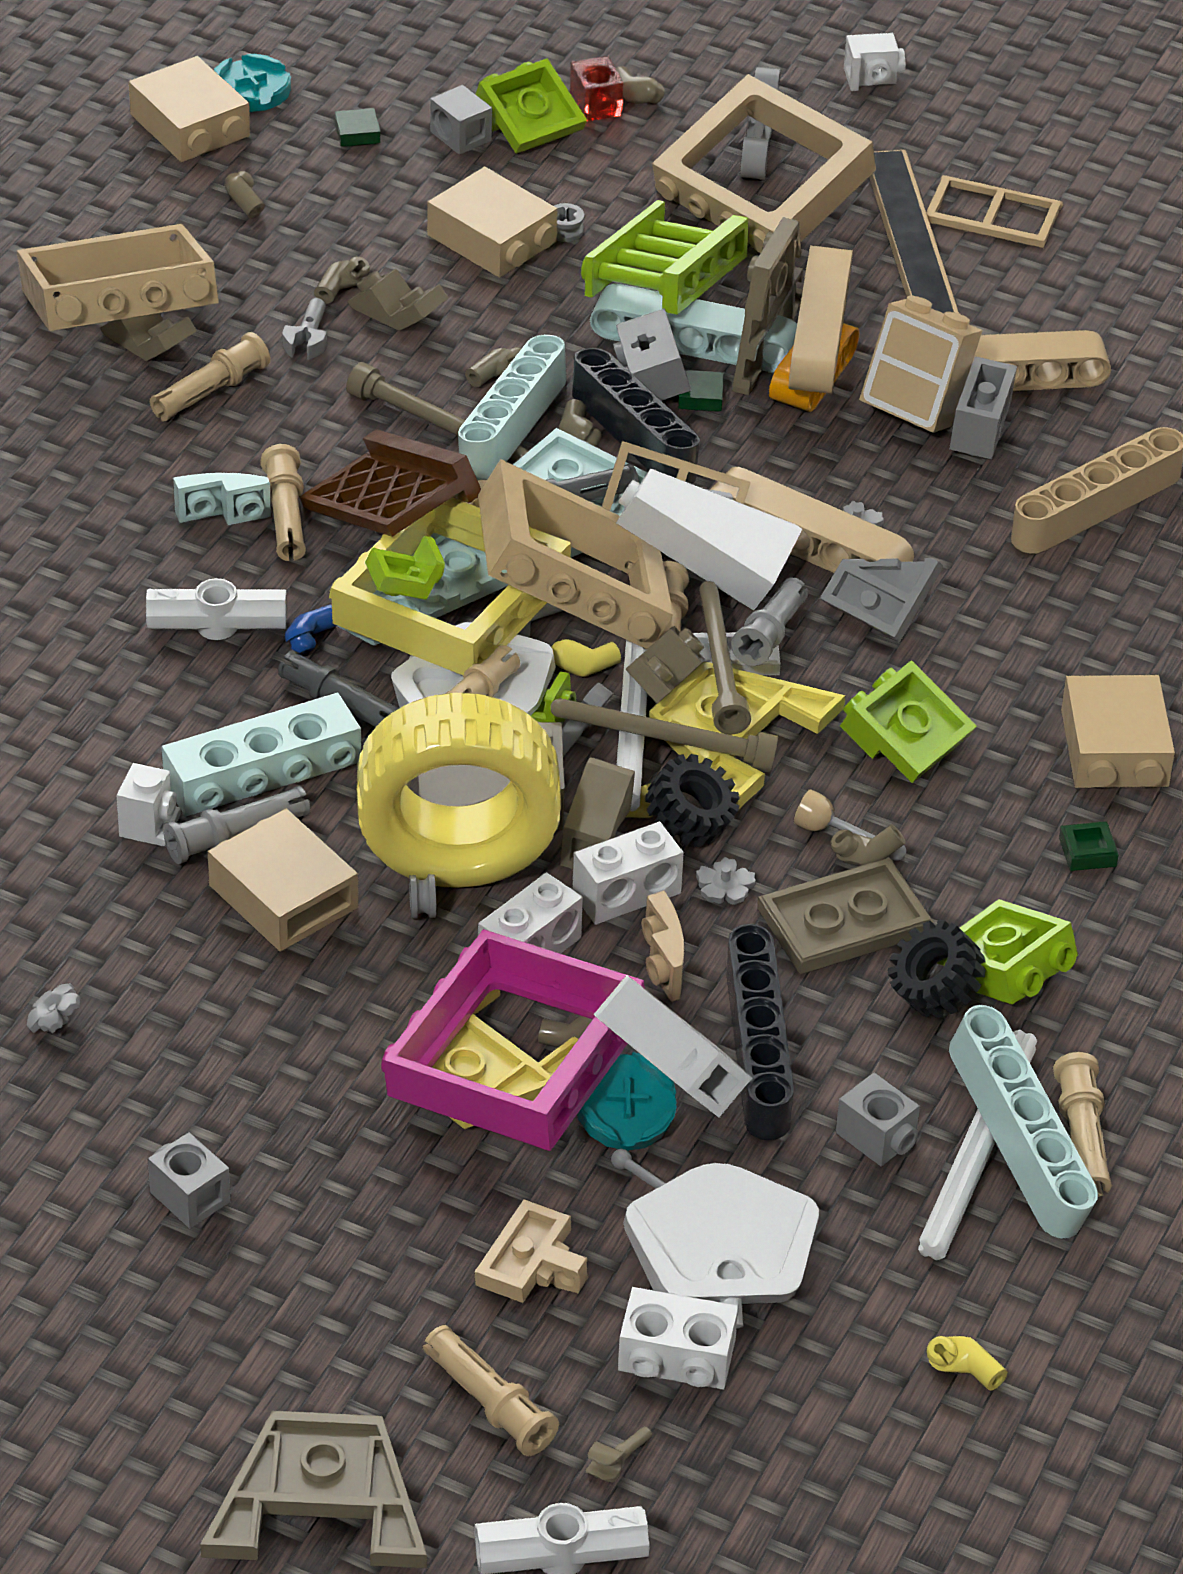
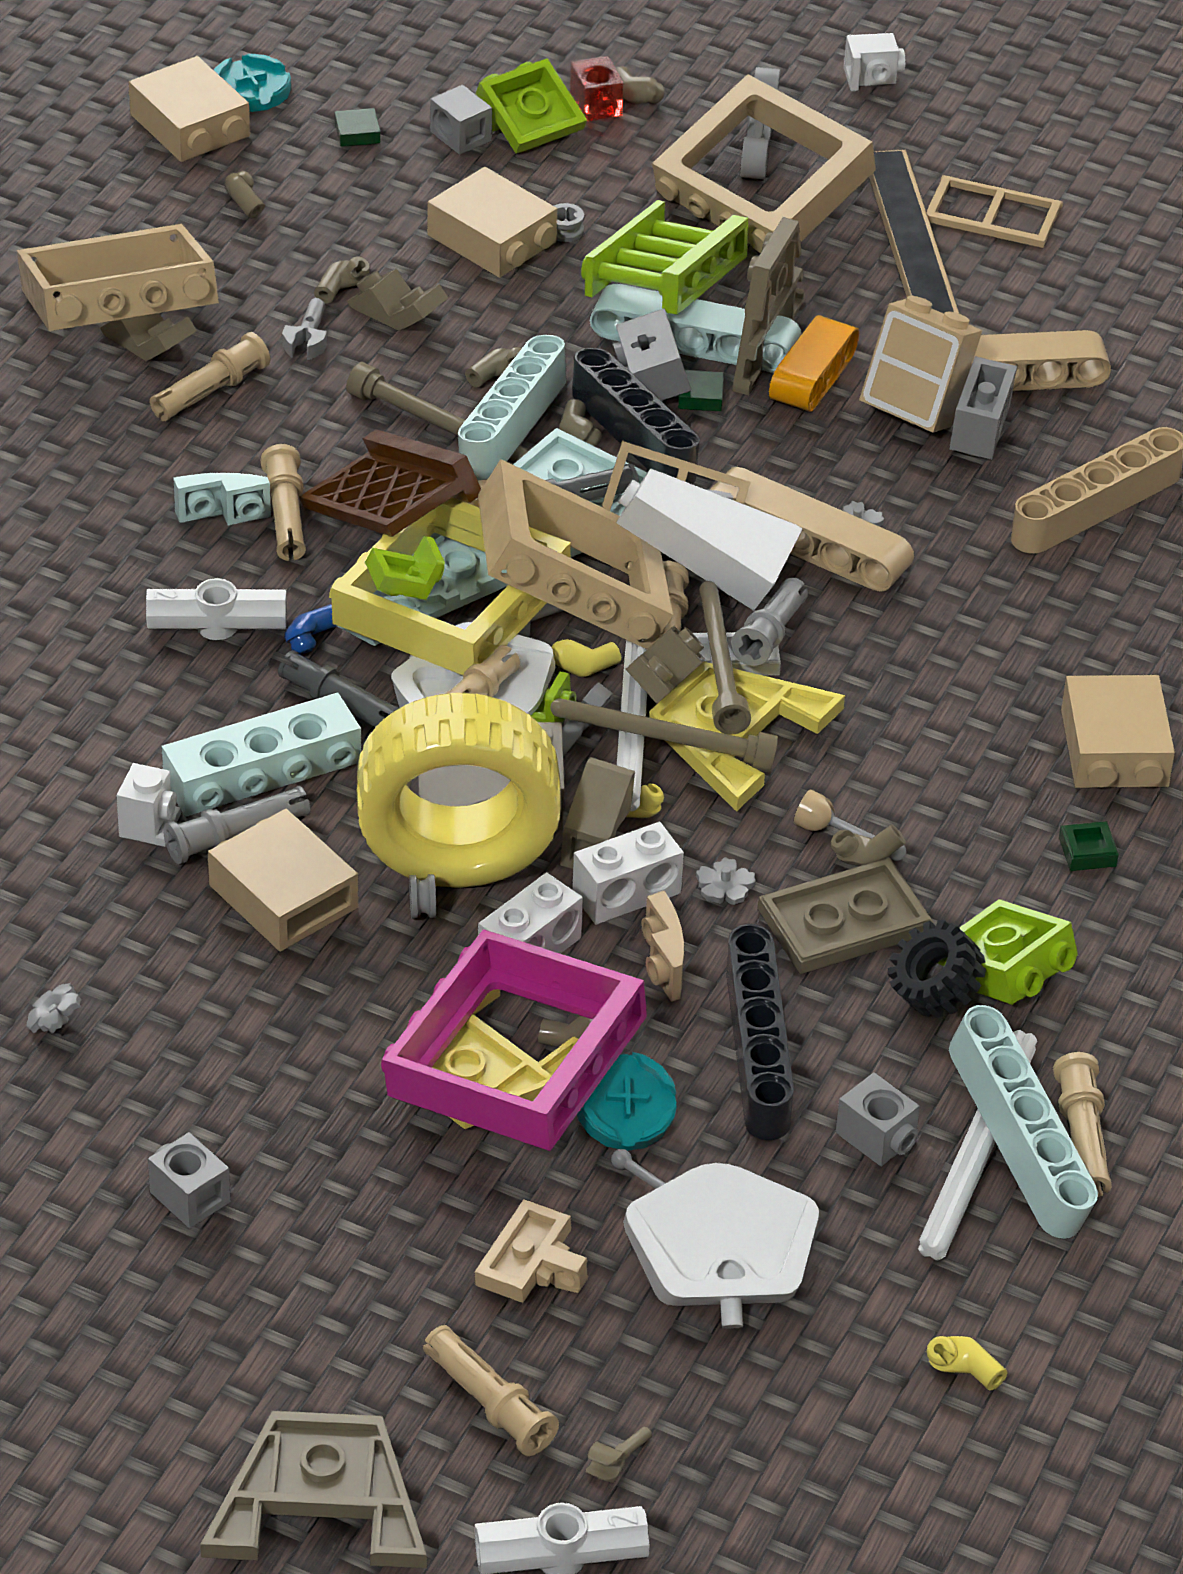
(673, 1046): white slope -> none
(677, 1338): white brick -> none
(705, 786): black tyre -> none
(820, 320): tan beam -> none
(881, 592): light grey wing -> none
(906, 721): lime plate -> none

